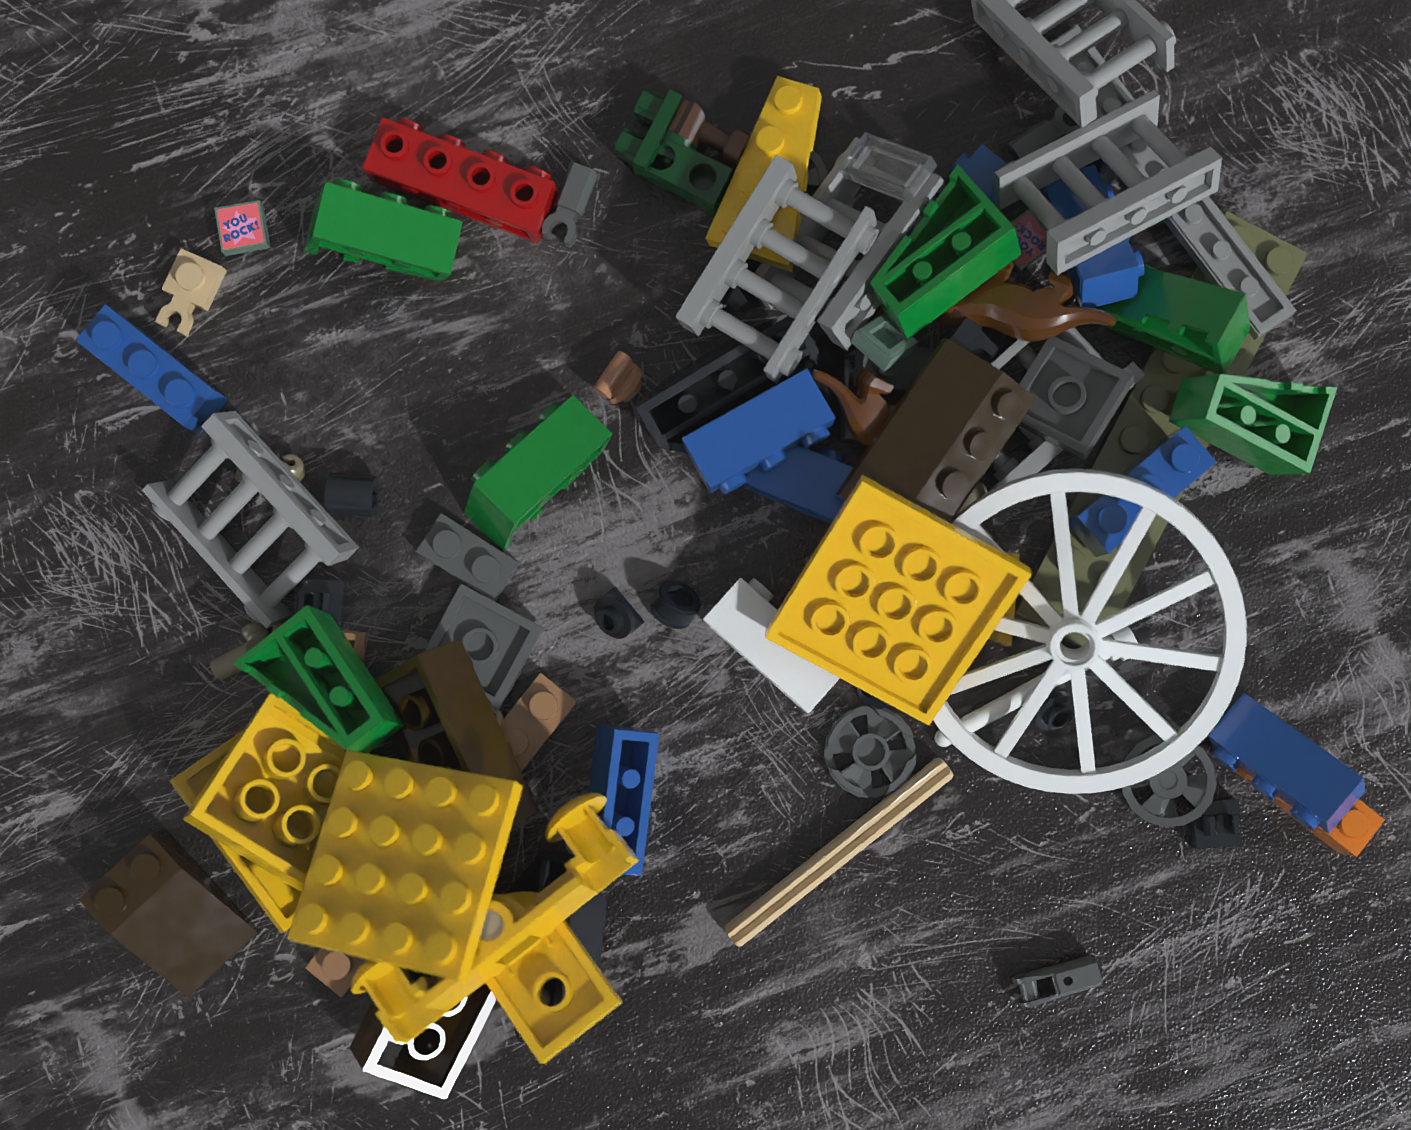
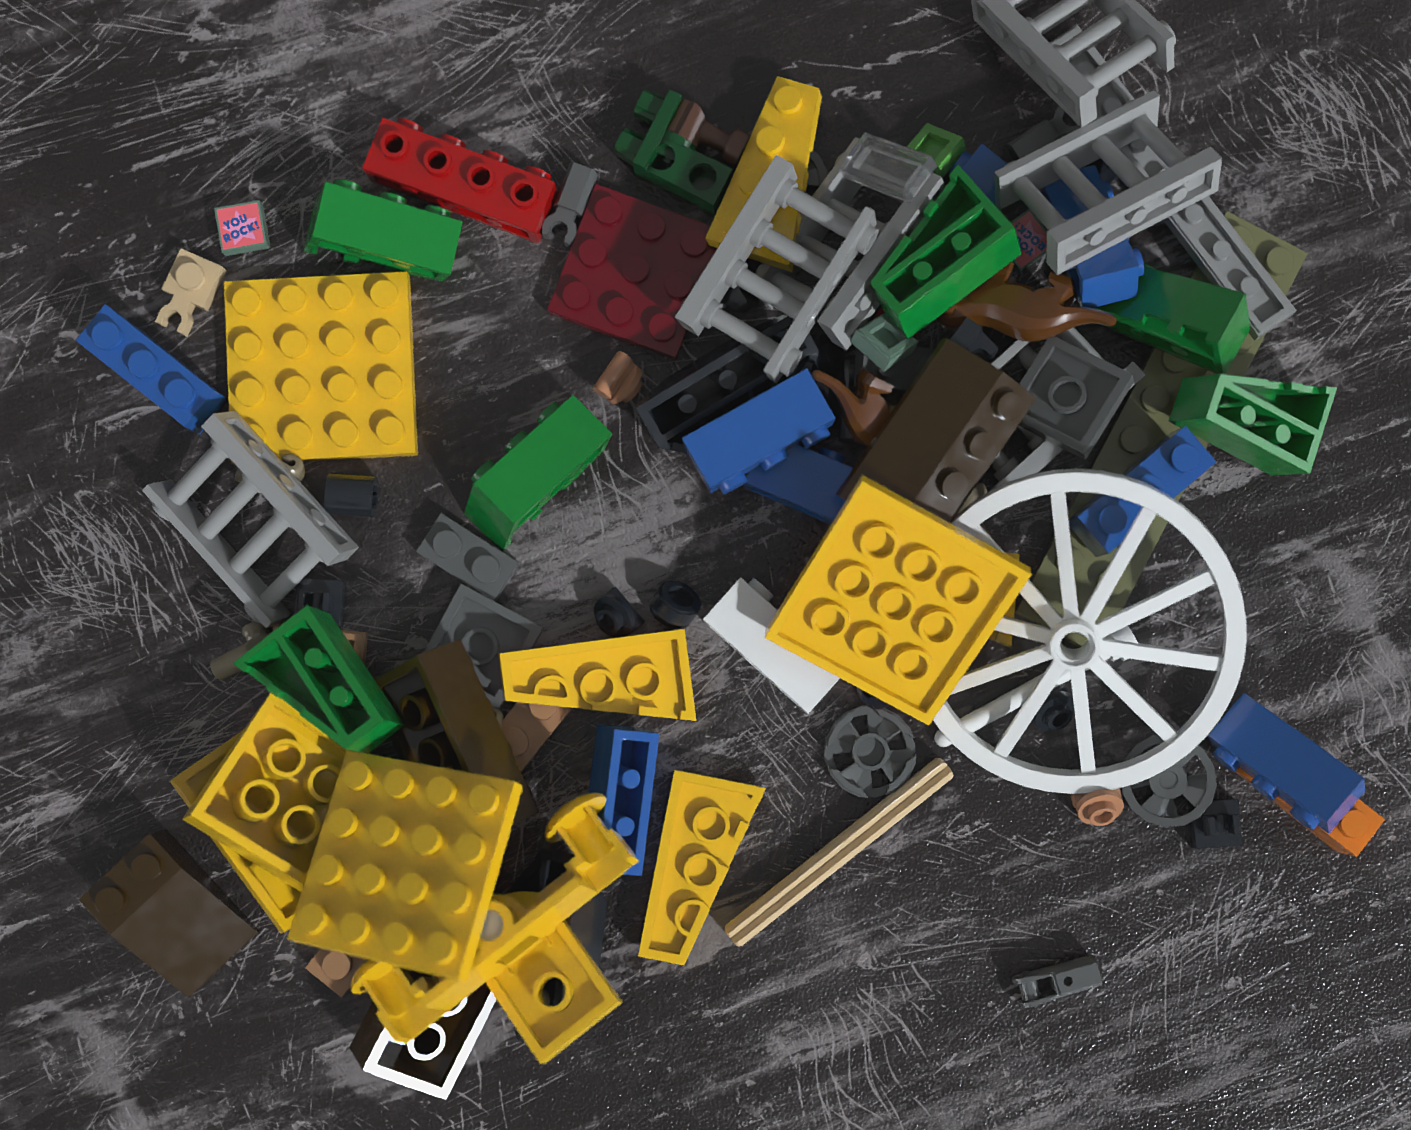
(324, 364): none -> yellow plate
(618, 675): none -> yellow wing
(632, 271): none -> dark red plate
(697, 844): none -> yellow wing
(941, 145): none -> bright green plate
(1099, 806): none -> nougat plate

